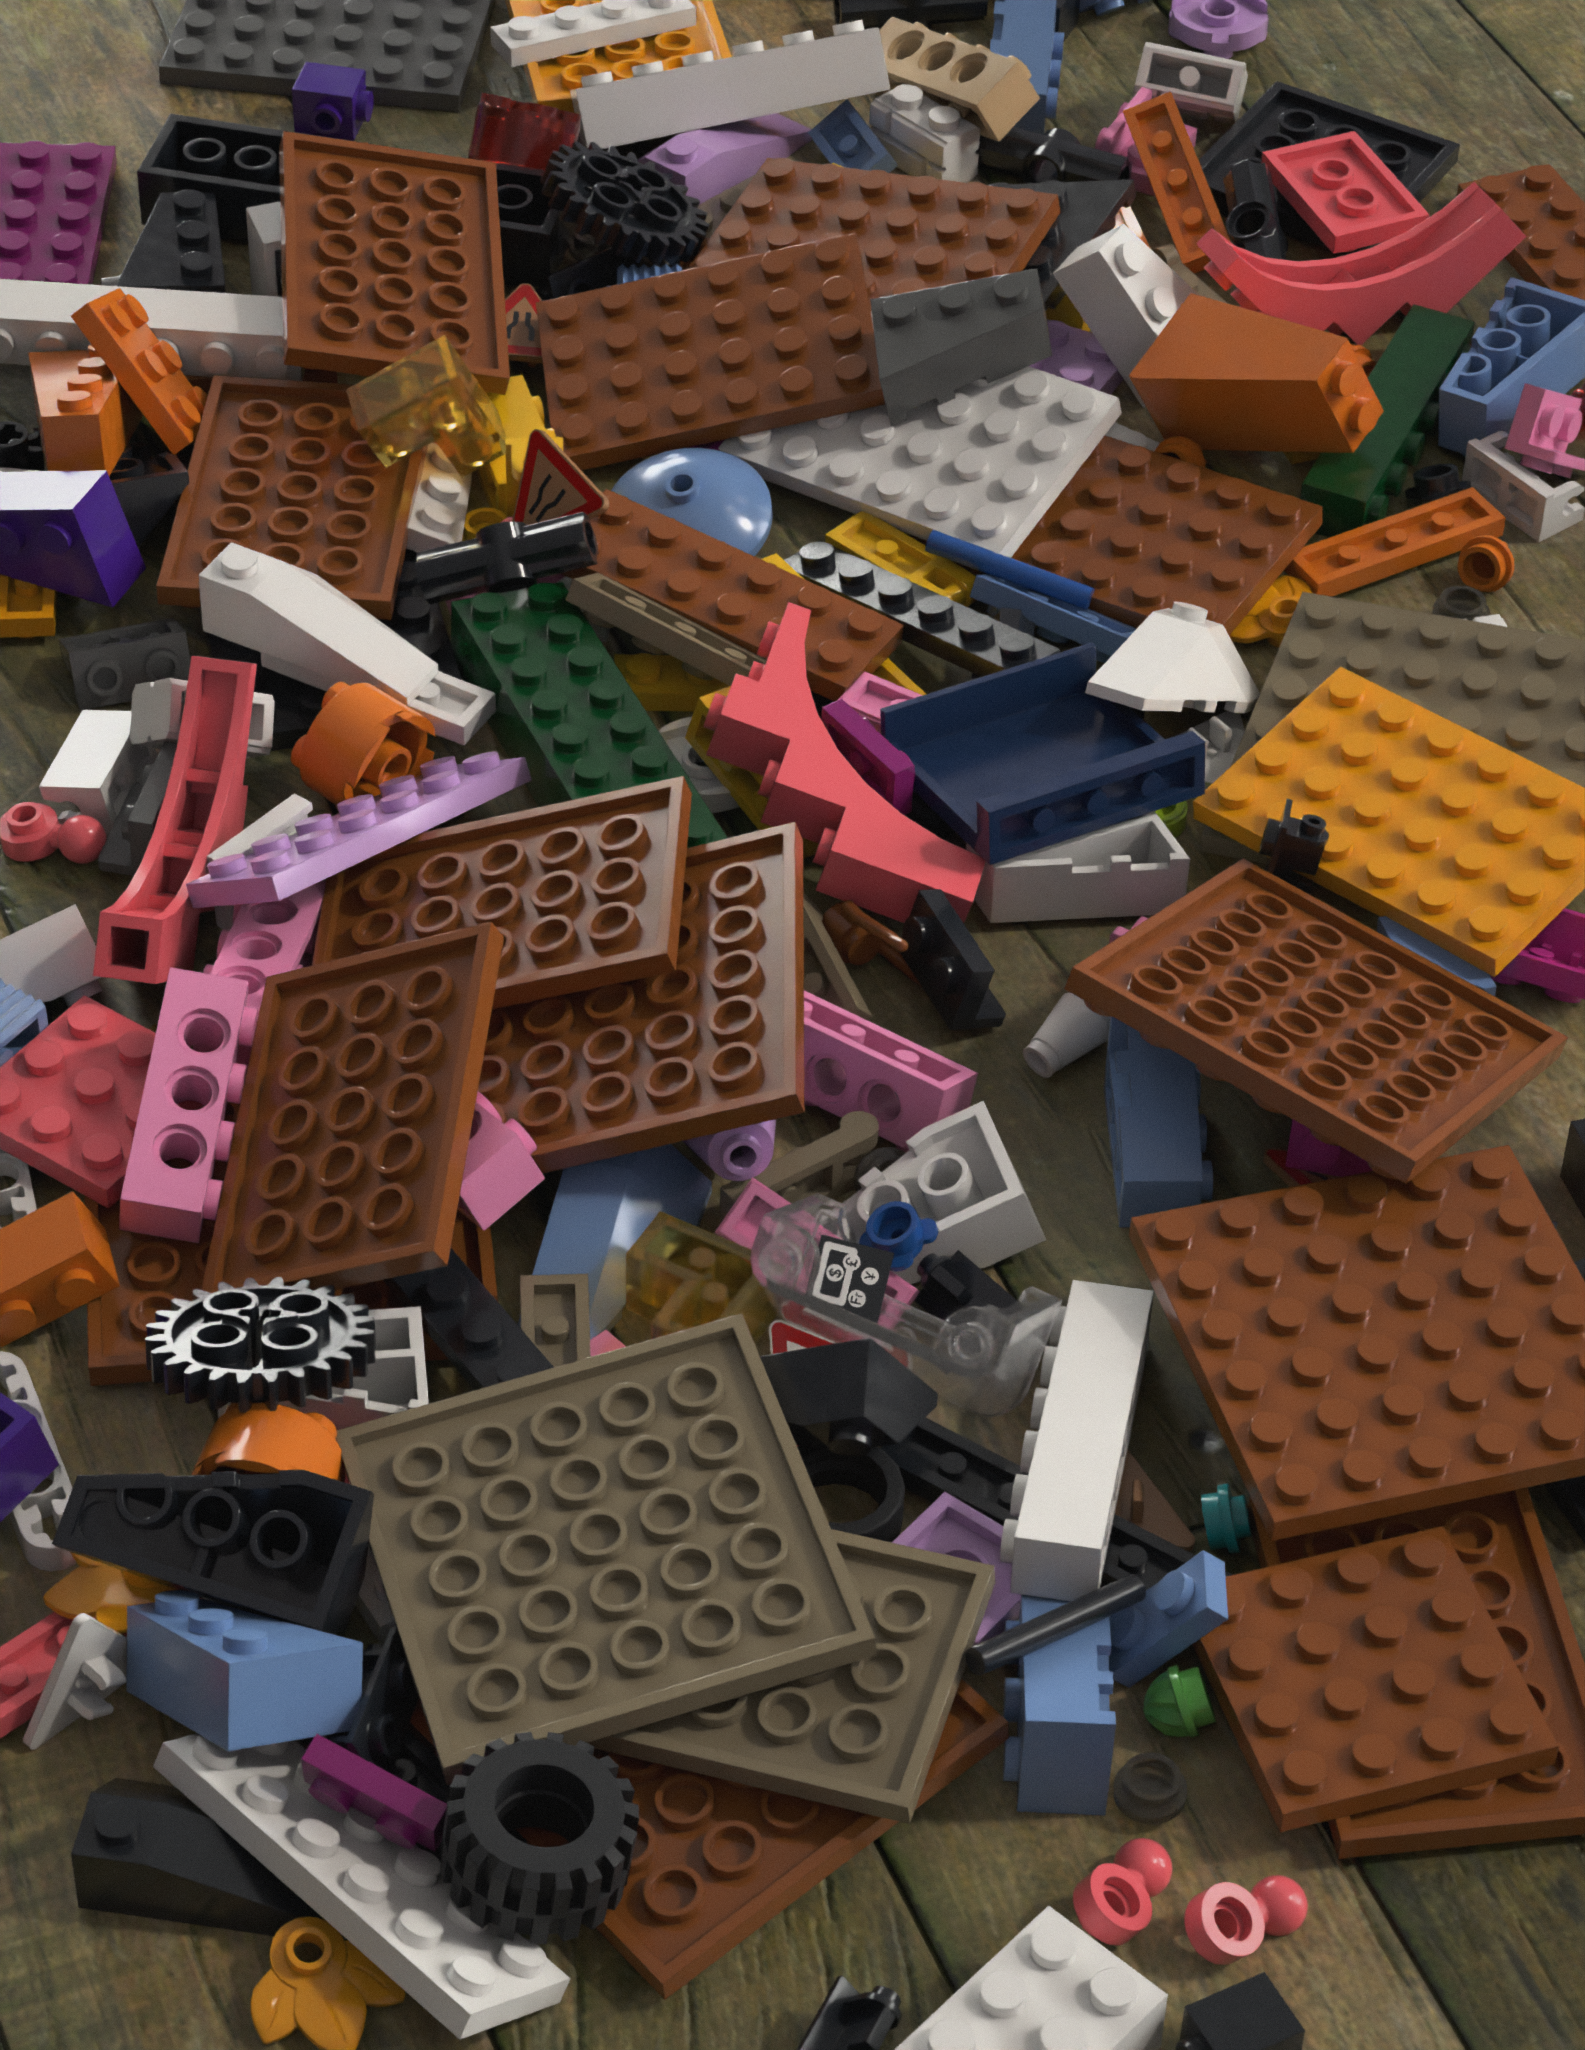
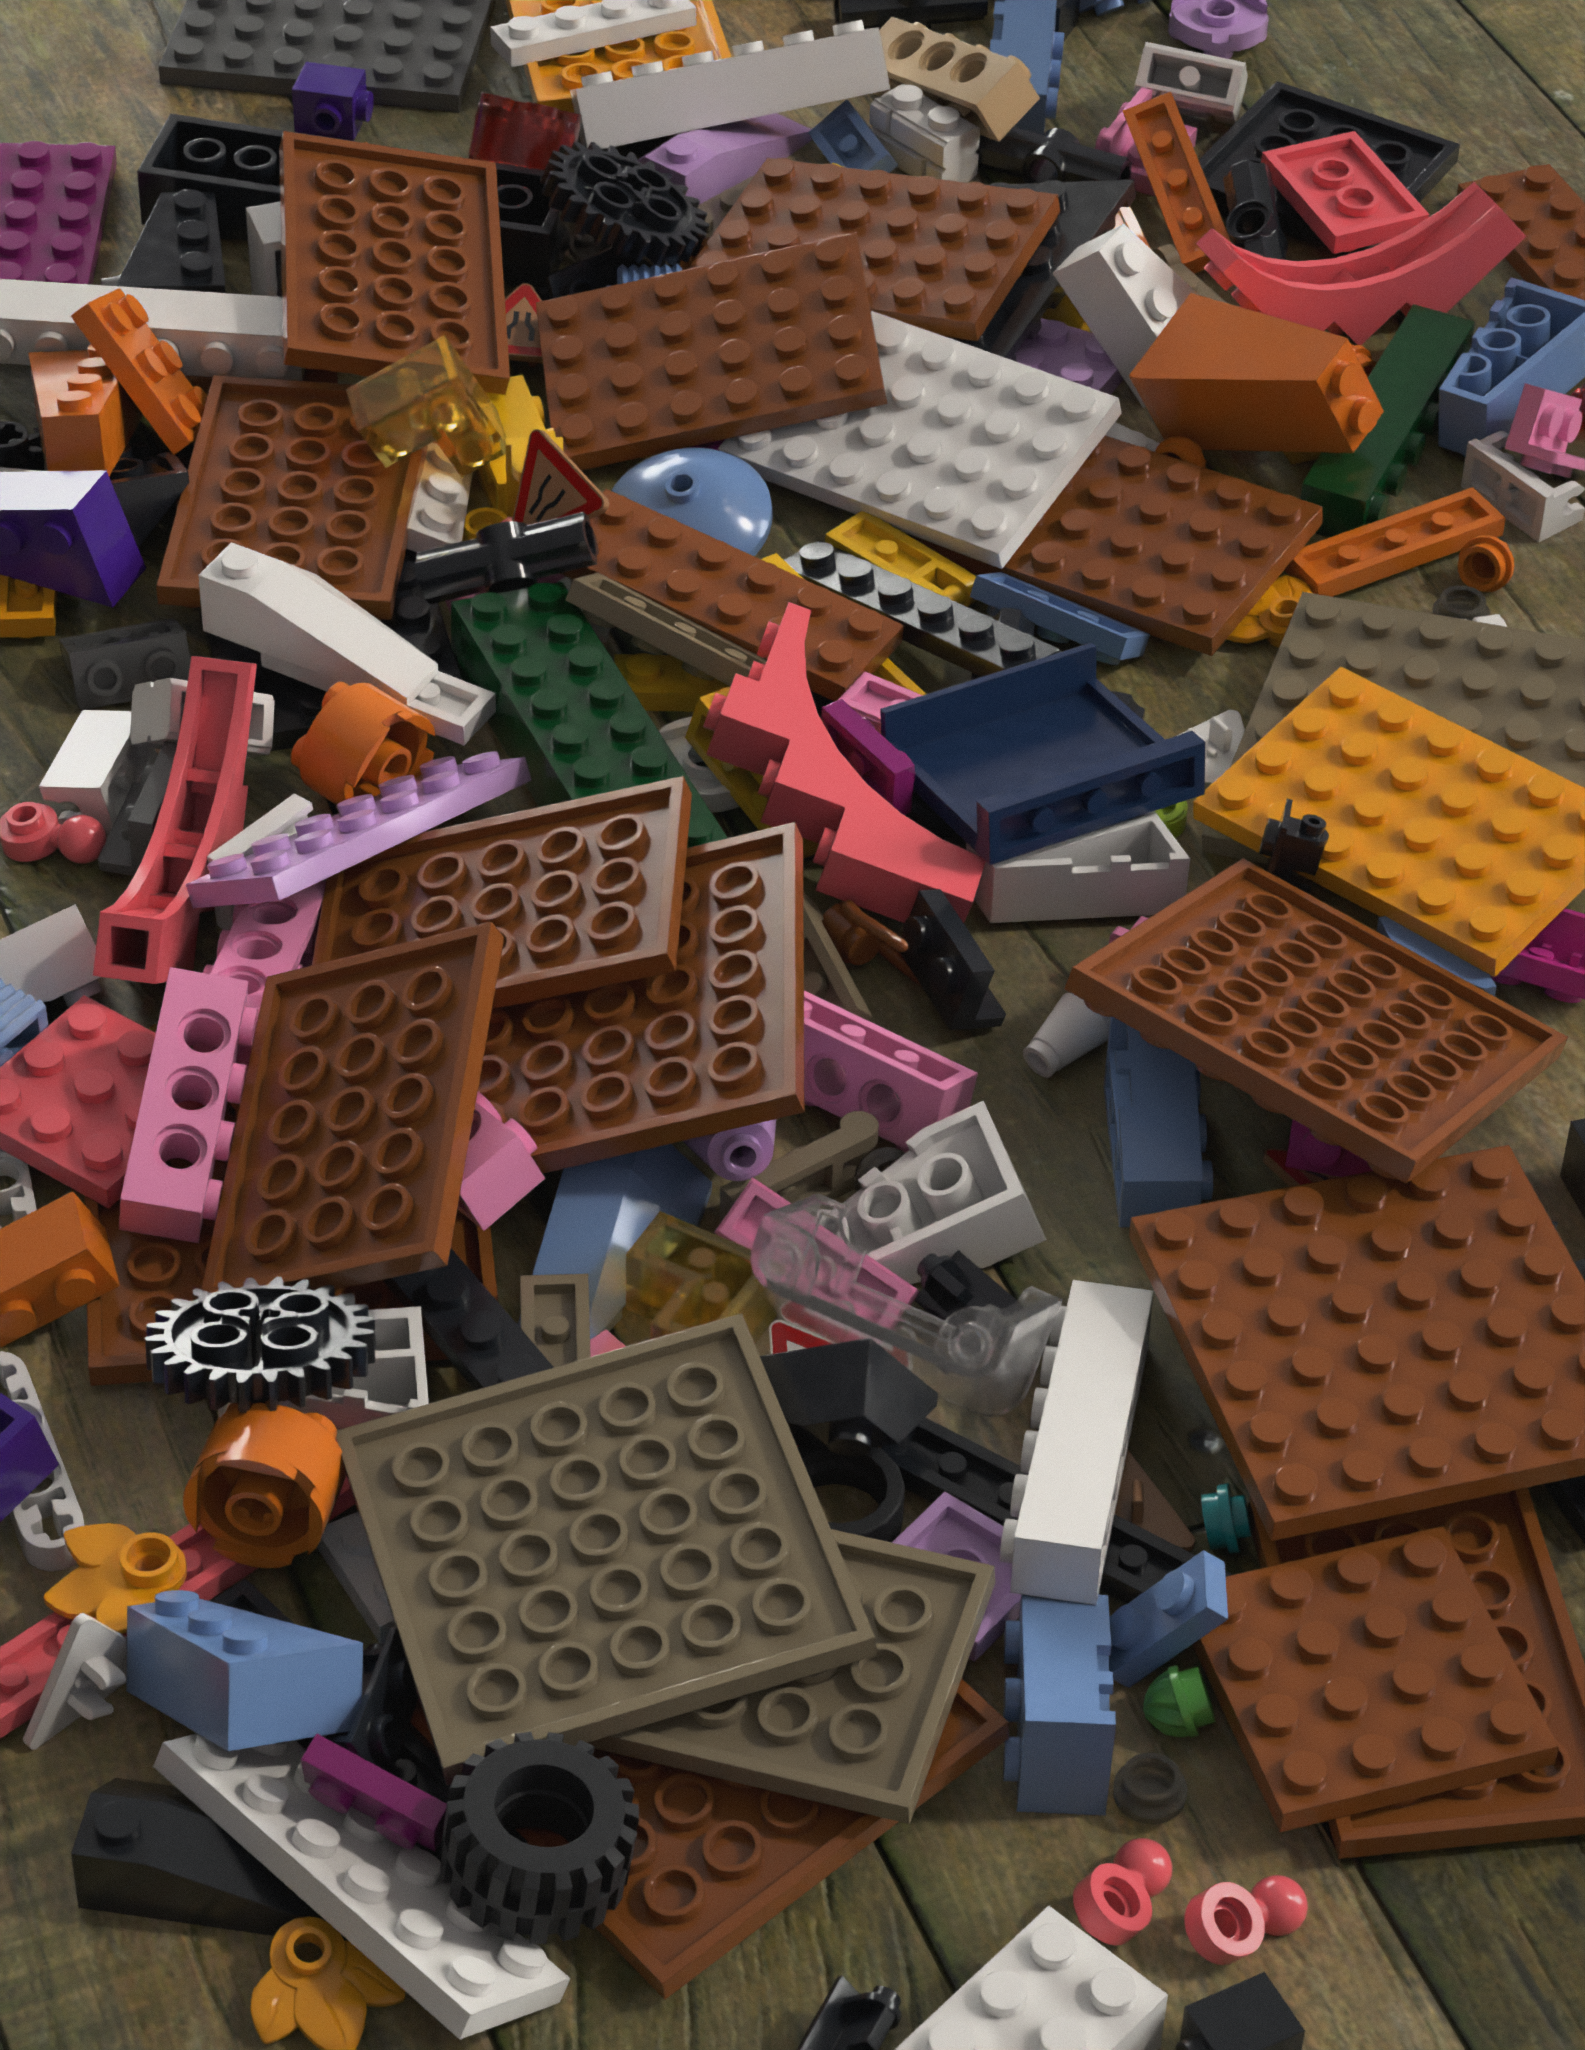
(249, 1541): black wedge -> none
(852, 1276): black sticker -> none
(899, 1230): blue plate -> none
(956, 335): dark grey wedge -> none
(1009, 569): blue bar -> none
(1055, 1624): black bar -> none
(1175, 664): white wedge -> none
(1435, 483): black plate -> none

